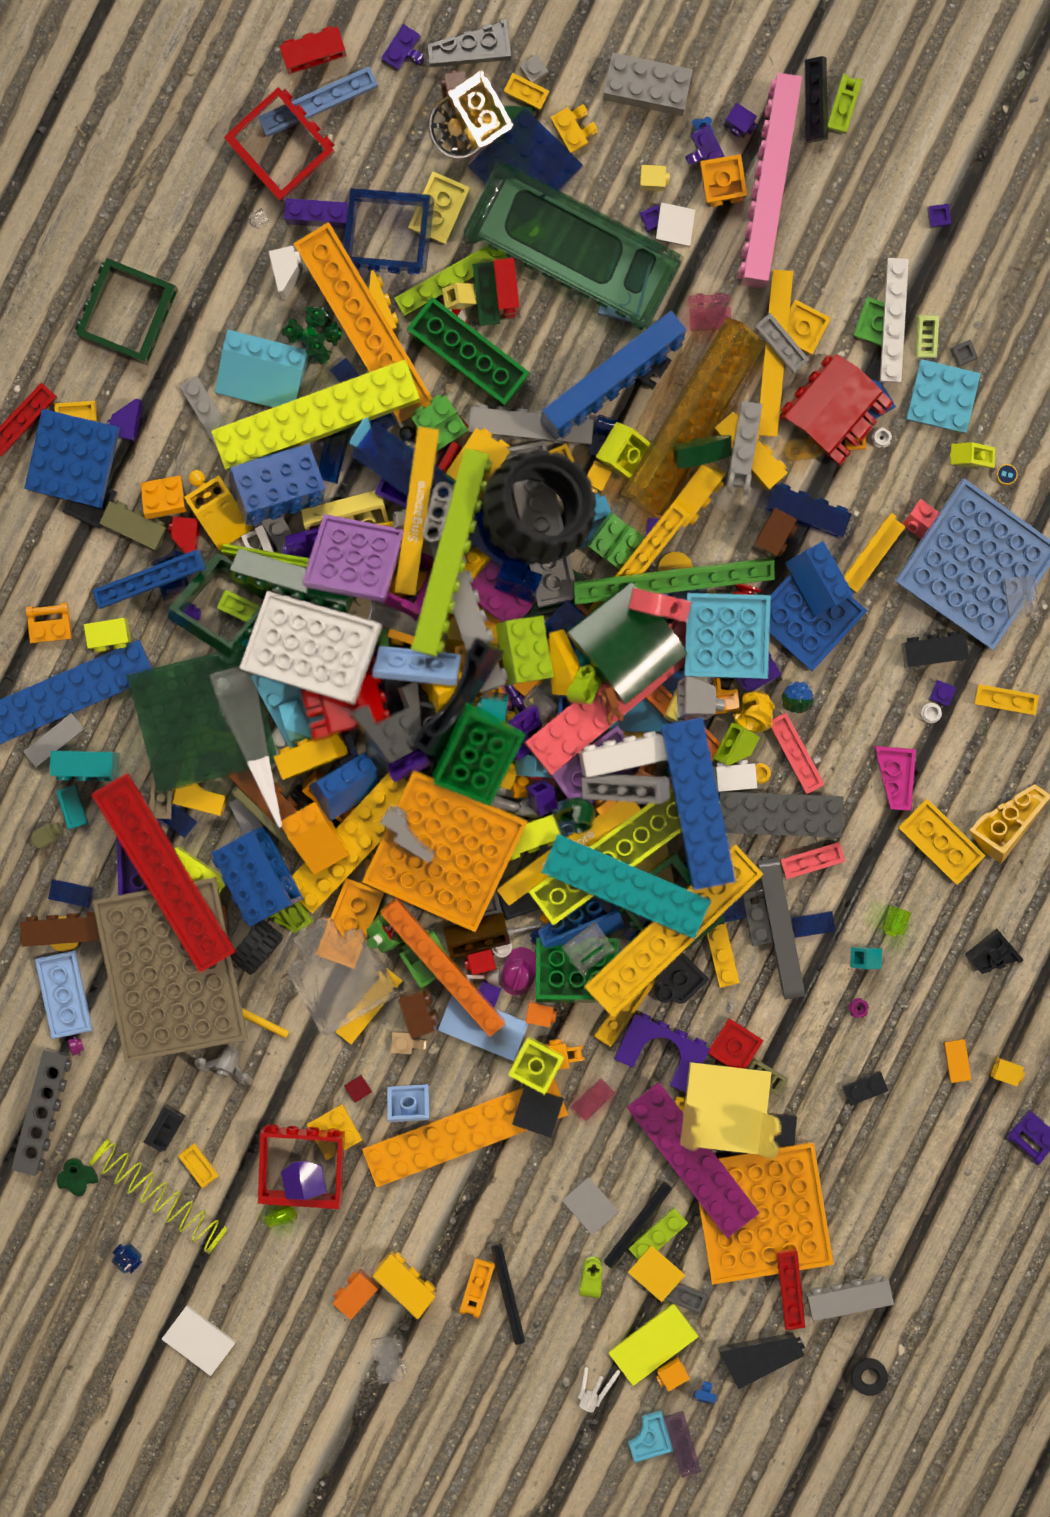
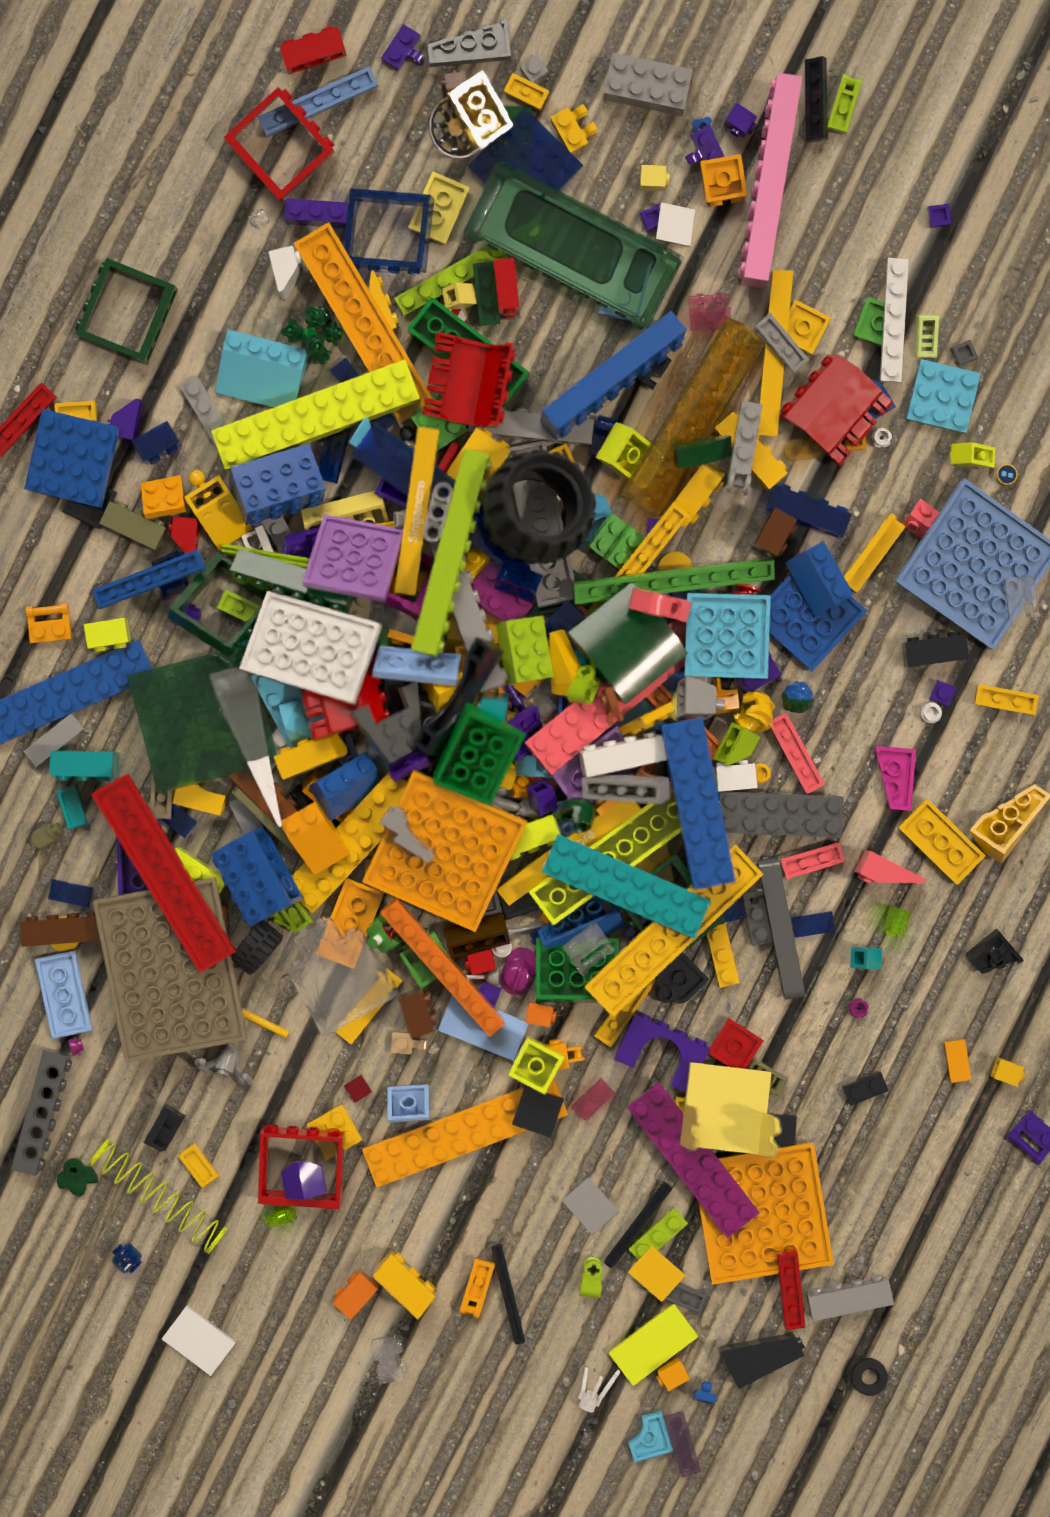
(157, 443): none -> clear blue brick
(471, 381): none -> red hinge
(599, 476): yellow brick -> none
(647, 720): none -> yellow plate
(880, 870): none -> coral slope

